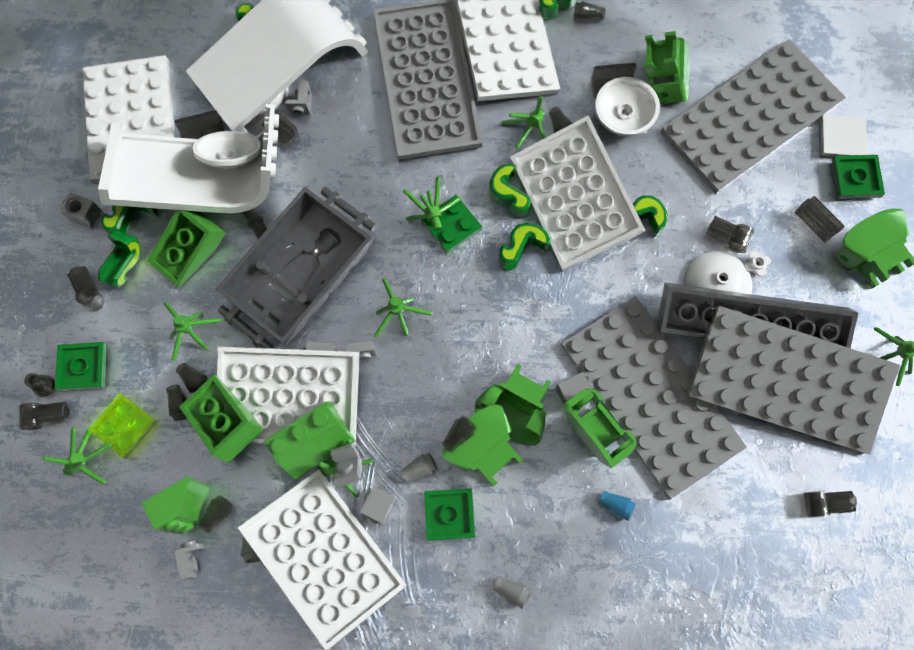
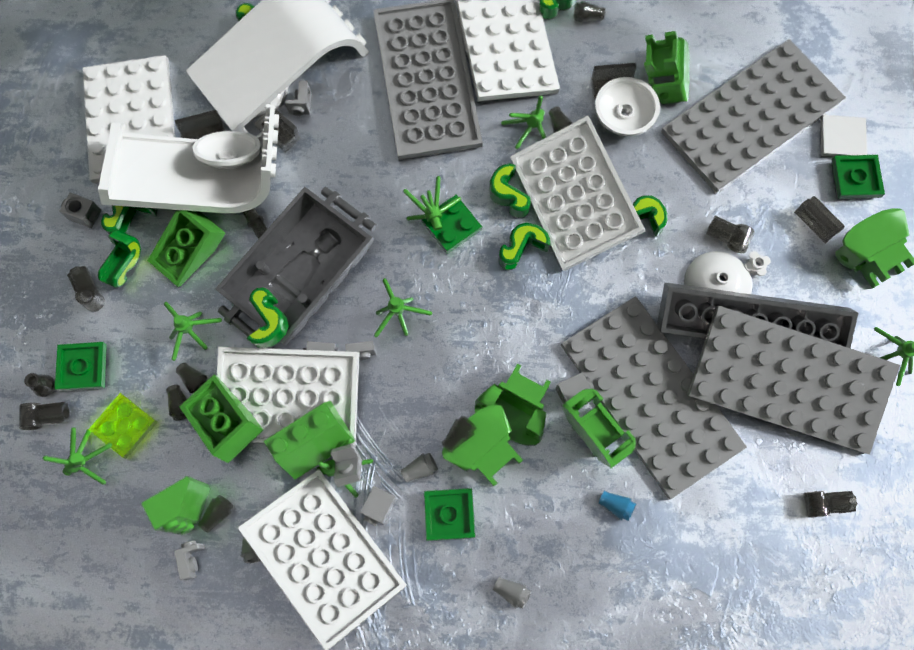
(275, 320): none -> green animal

